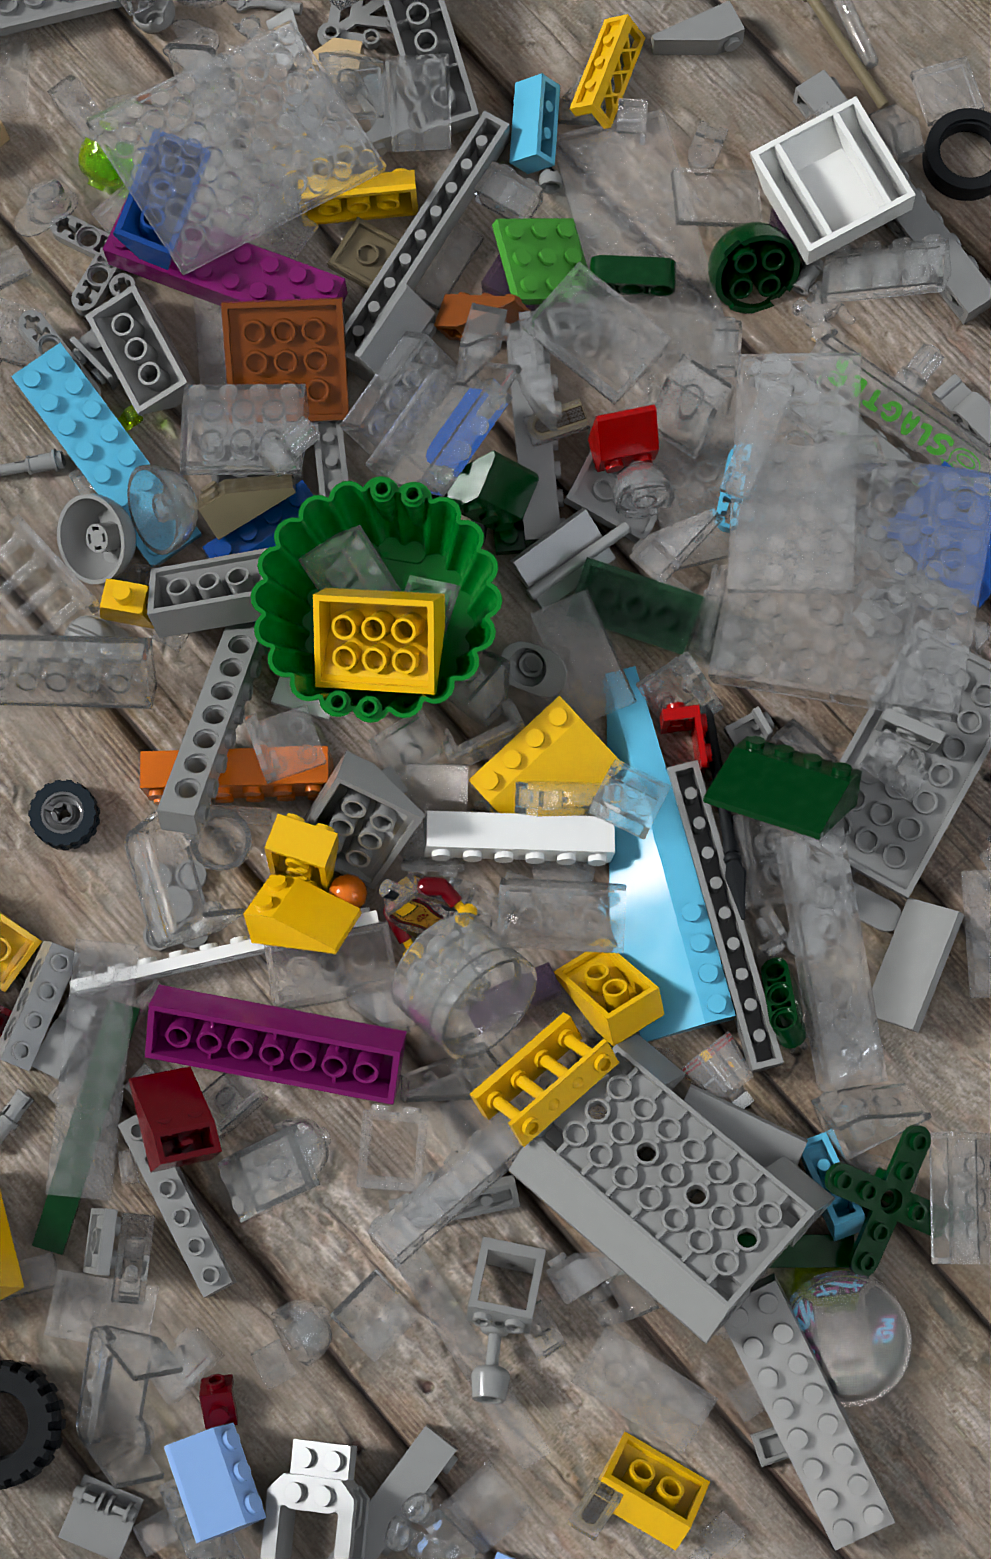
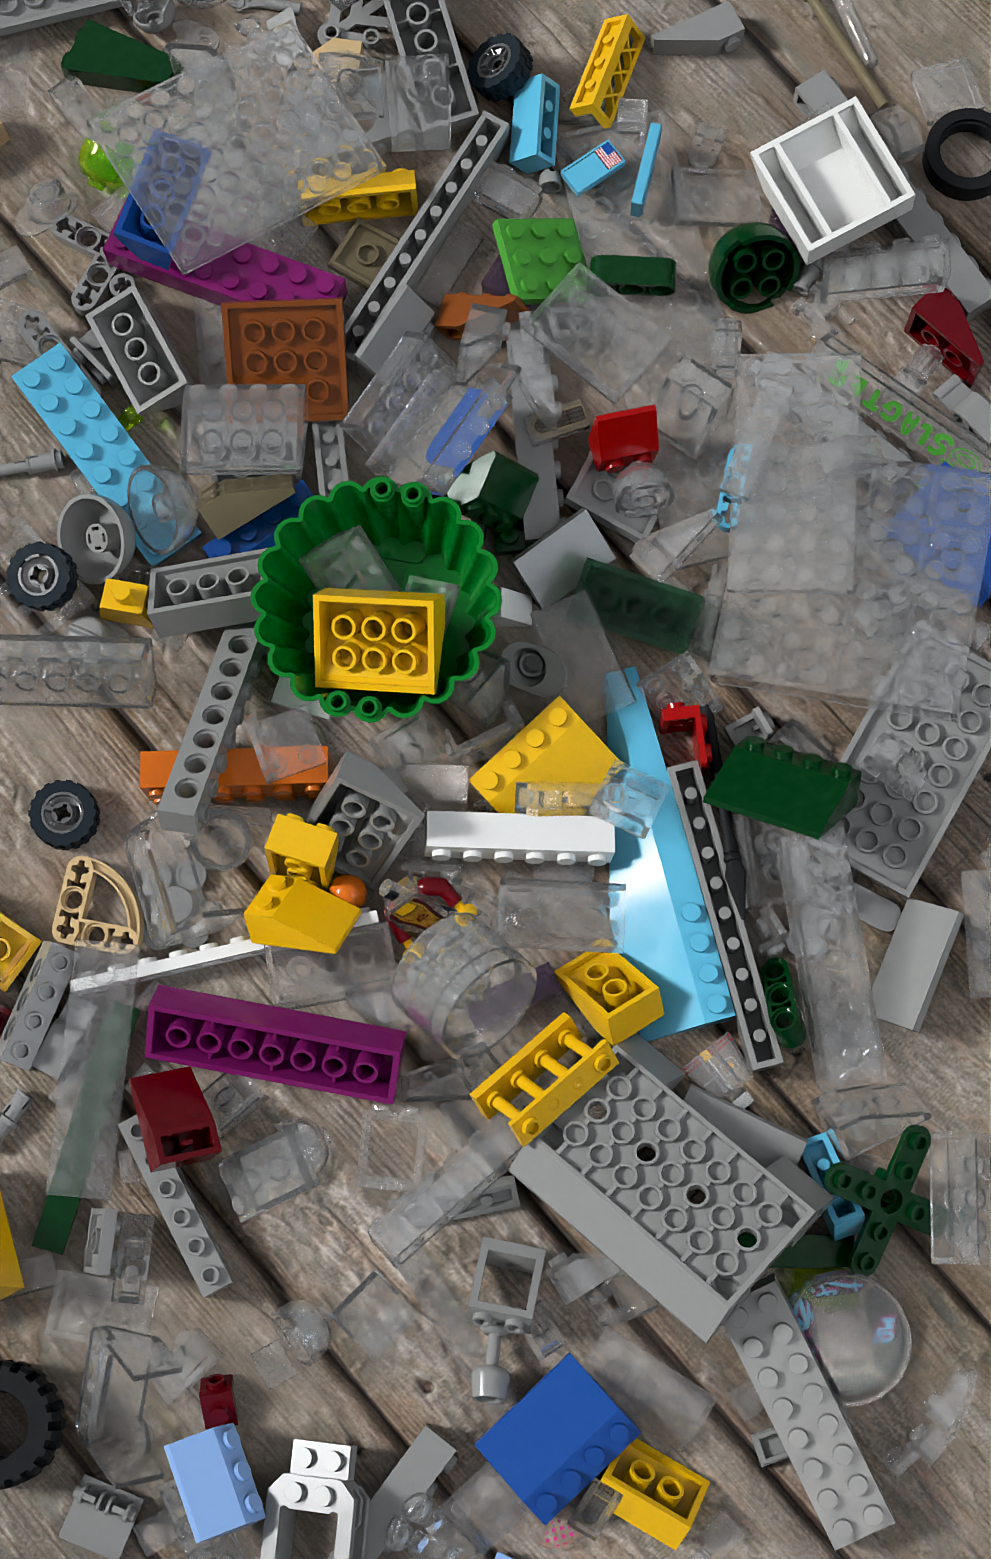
(57, 583): none -> black wheel
(82, 925): none -> tan beam
(114, 60): none -> dark green slope
(282, 451): clear piece -> none
(500, 67): none -> black wheel
(514, 610): none -> white slope
(557, 1438): none -> blue slope
(559, 1537): none -> clear tile
(578, 560): light grey bar -> none
(593, 168): none -> medium azure tile
(646, 170): none -> medium azure tile
(919, 734): light grey plate -> none
(941, 322): none -> dark red slope
(946, 1414): none -> clear slope

